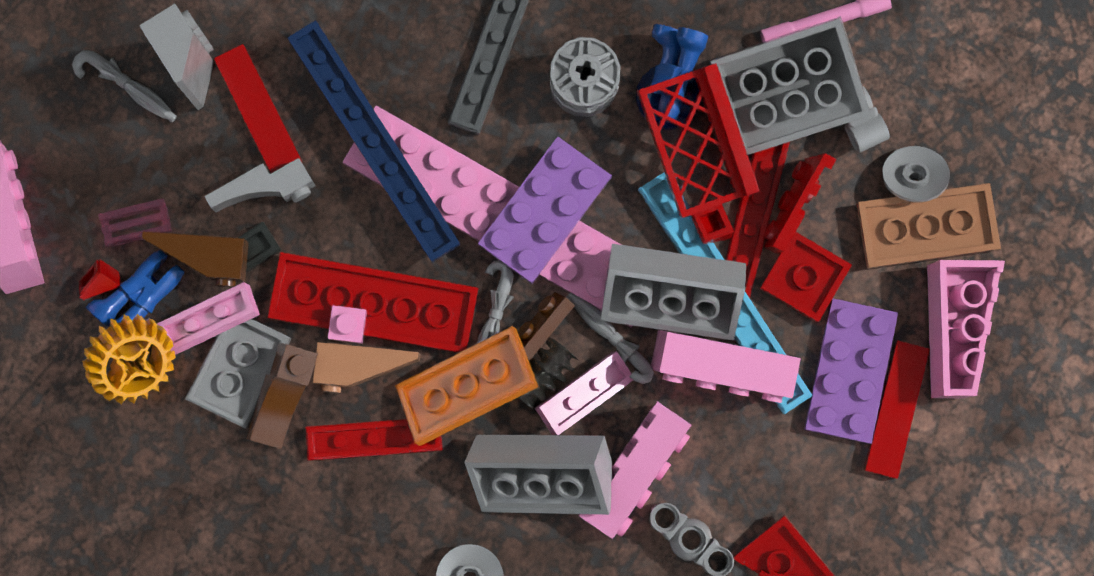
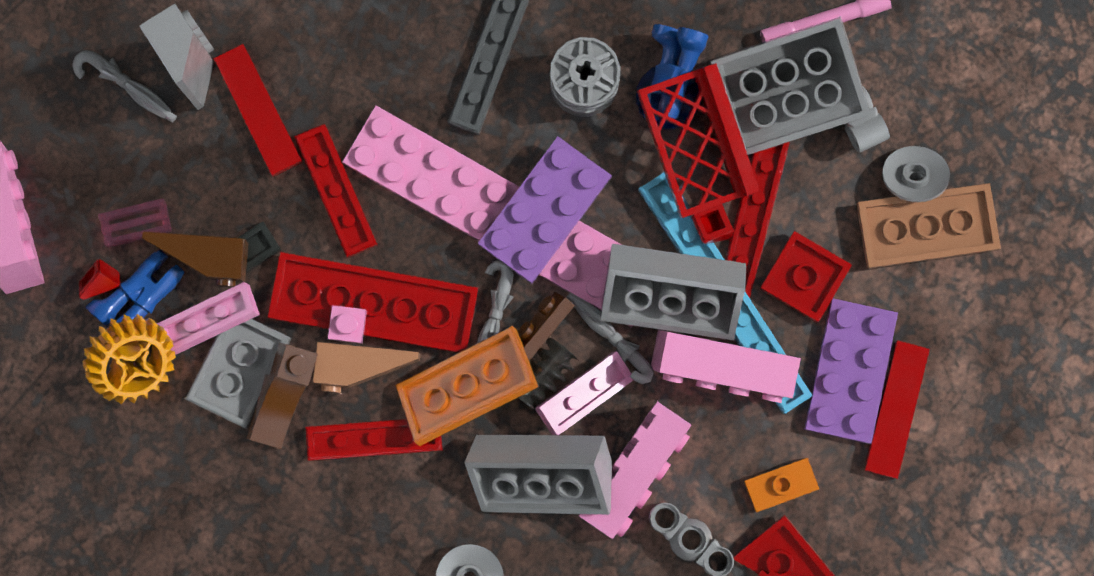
(289, 182): light grey slope -> none
(336, 191): none -> red tile
(374, 141): dark blue plate -> none
(781, 485): none -> orange plate
(802, 191): red wing -> none
(959, 321): bright pink wedge -> none

